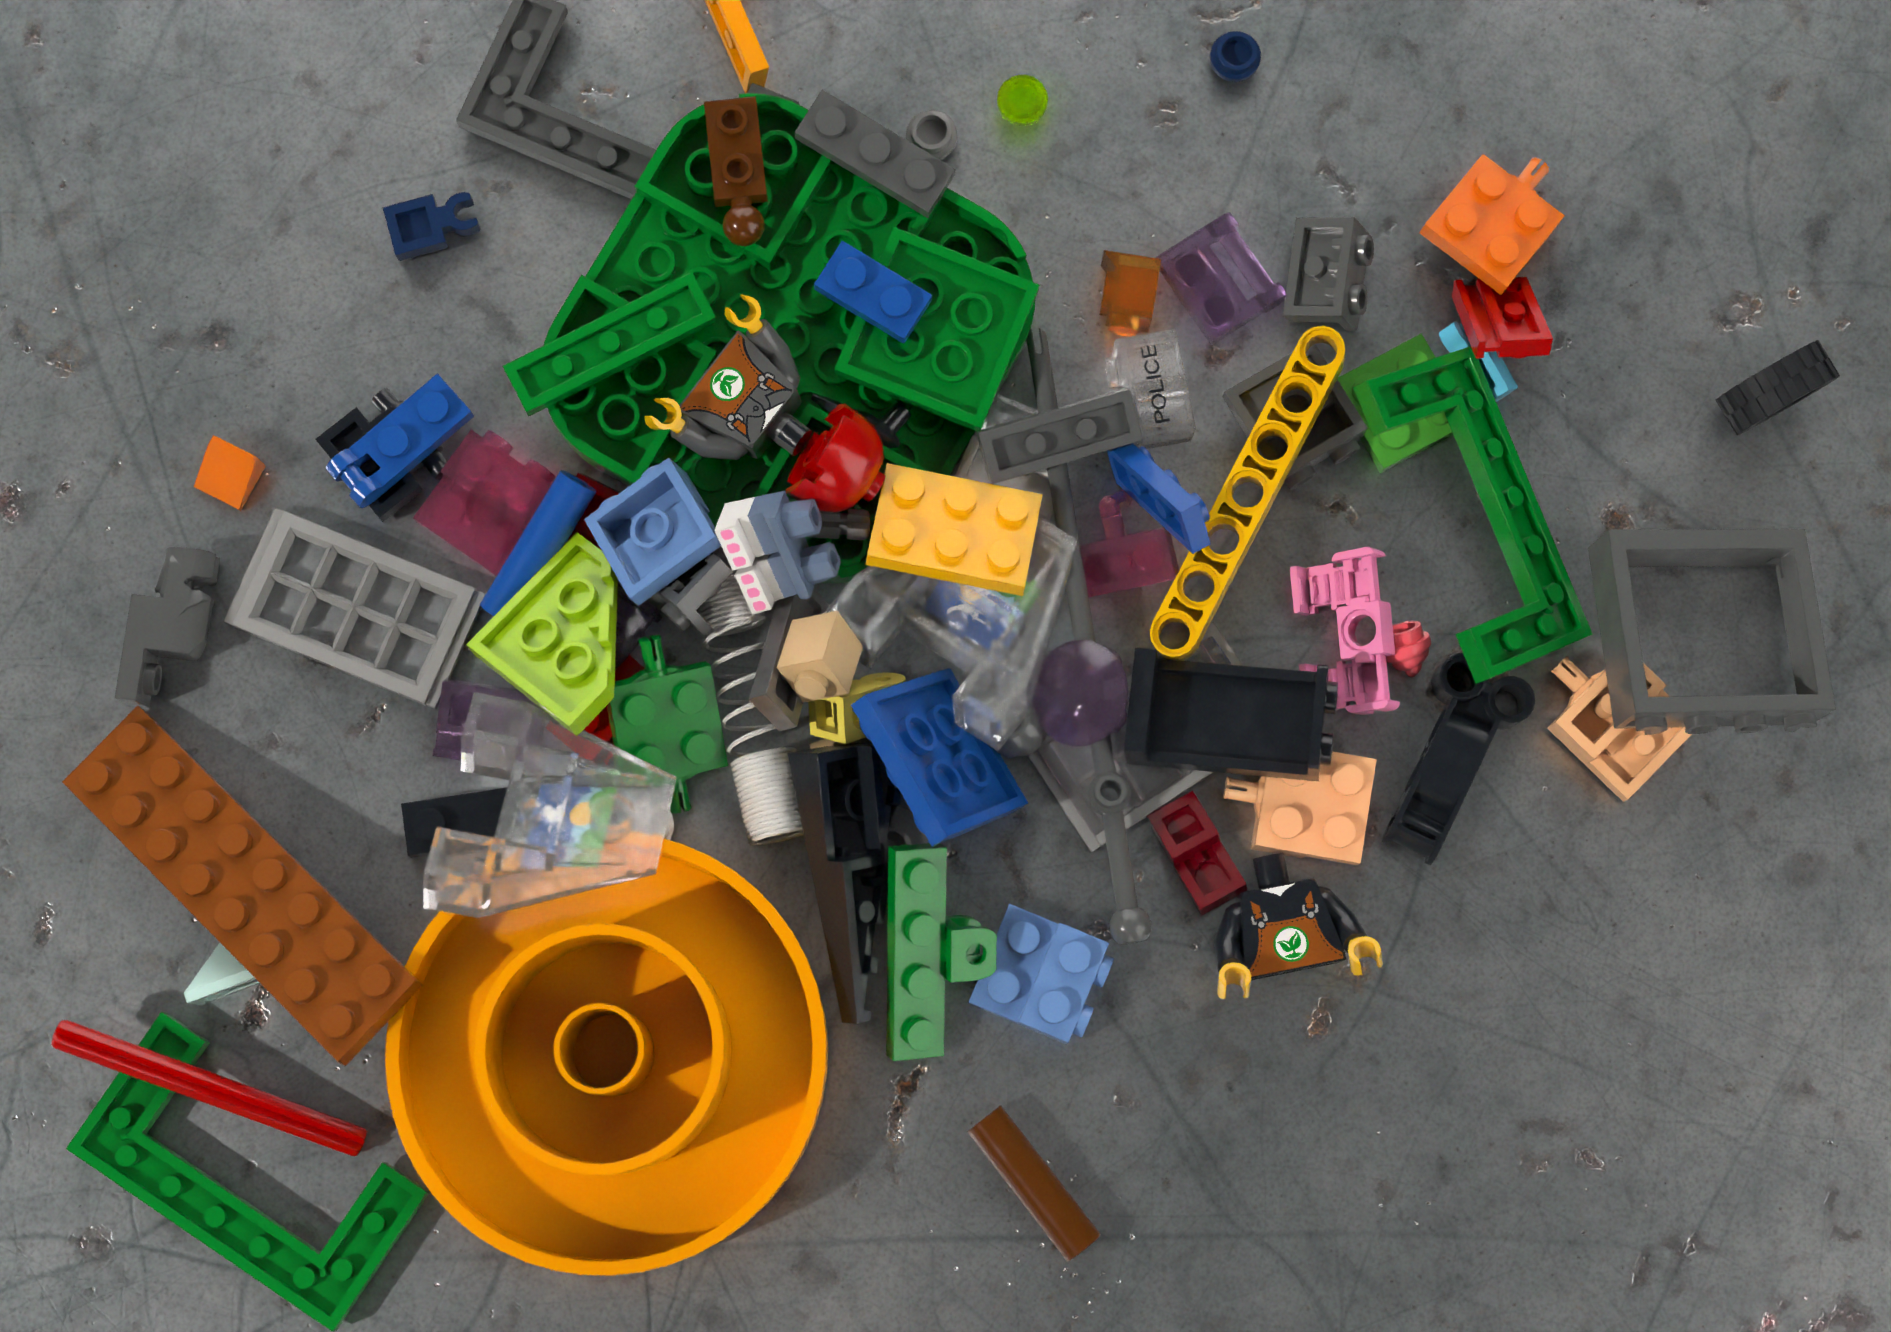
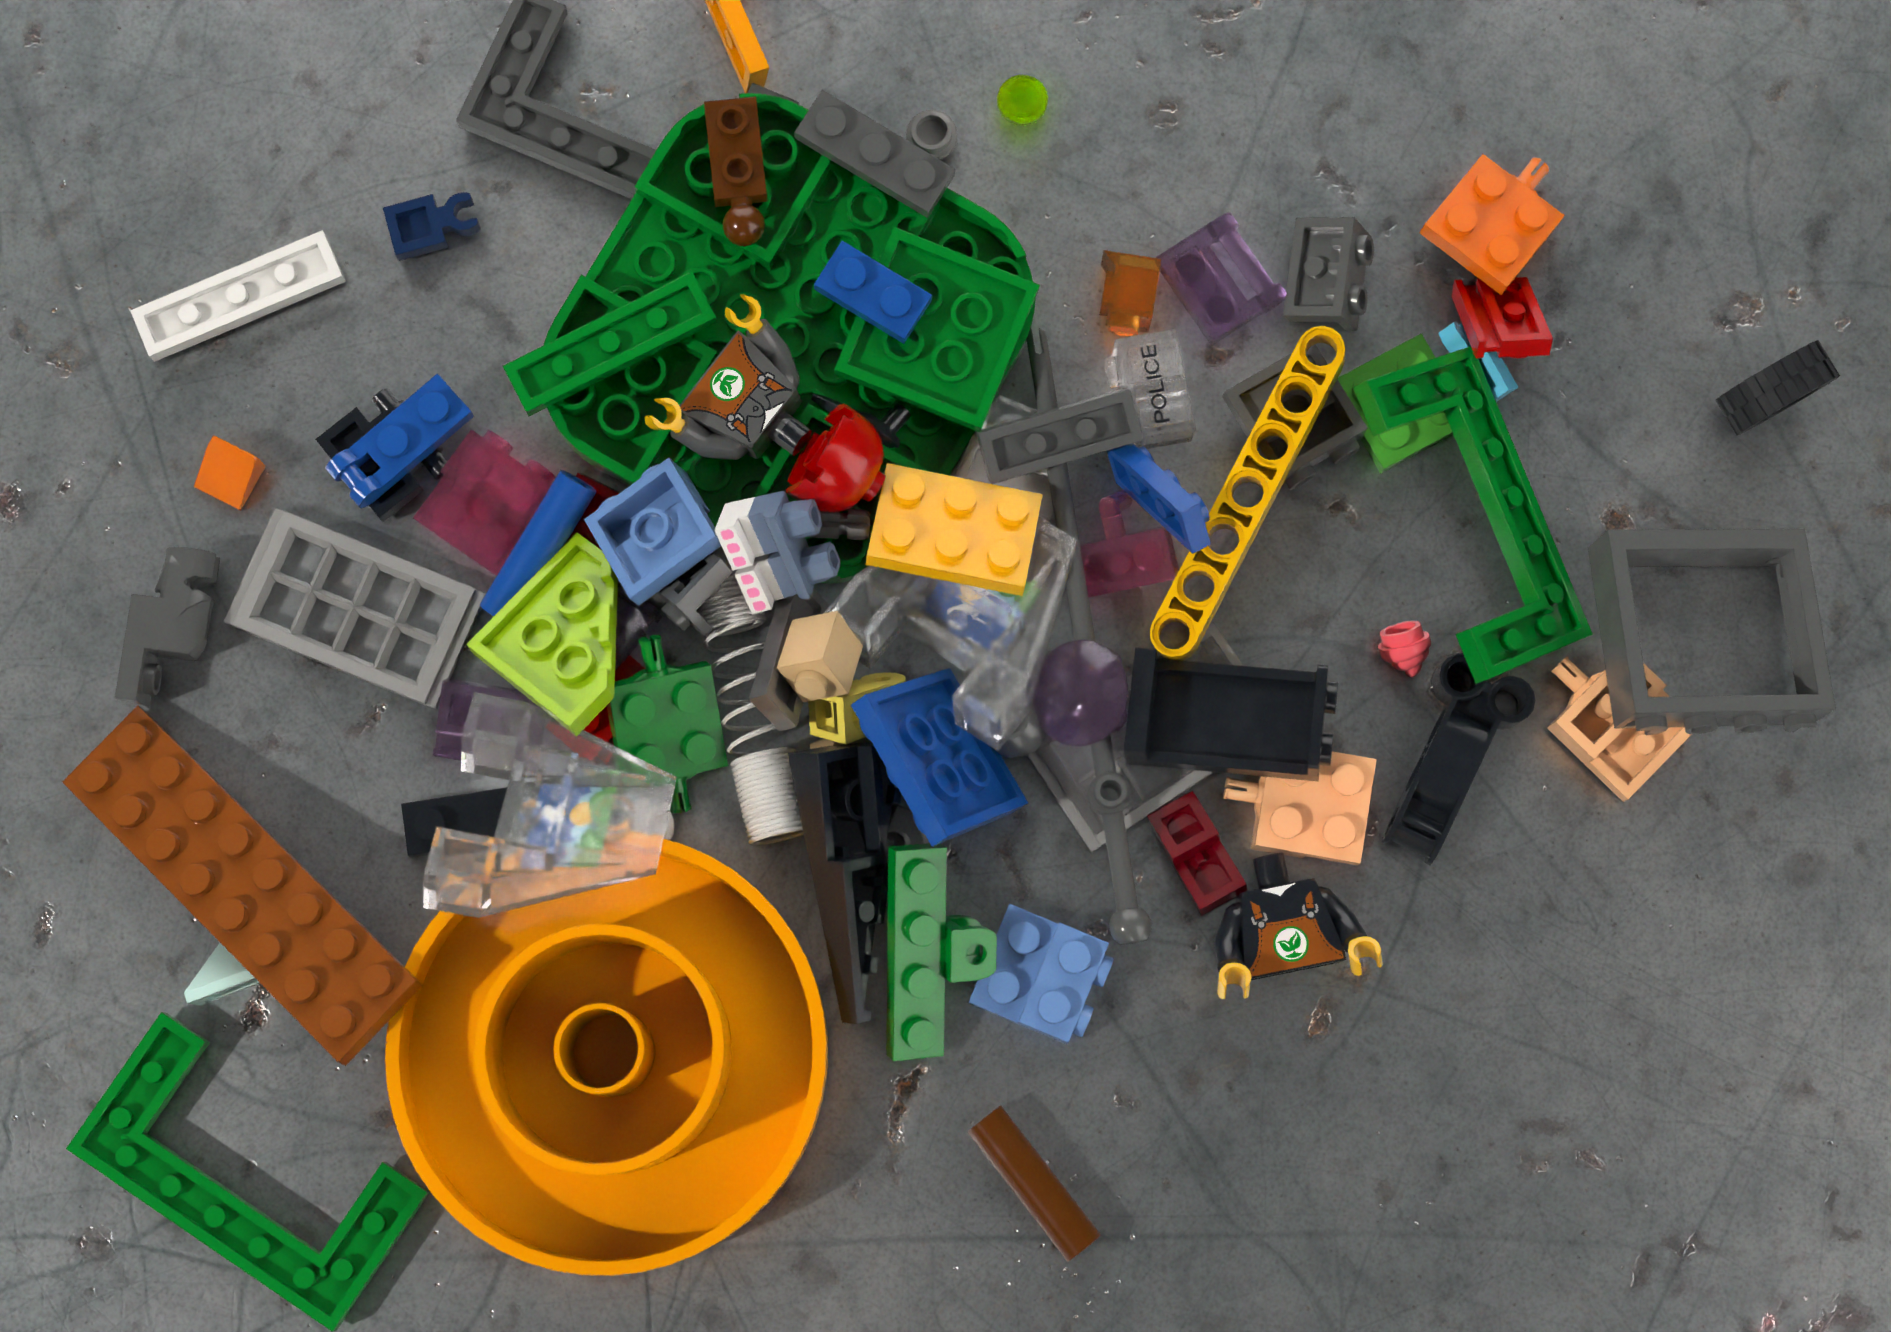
(208, 1087): red axle -> none
(237, 296): none -> white plate
(1235, 56): dark blue plate -> none
(1358, 588): bright pink piece -> none

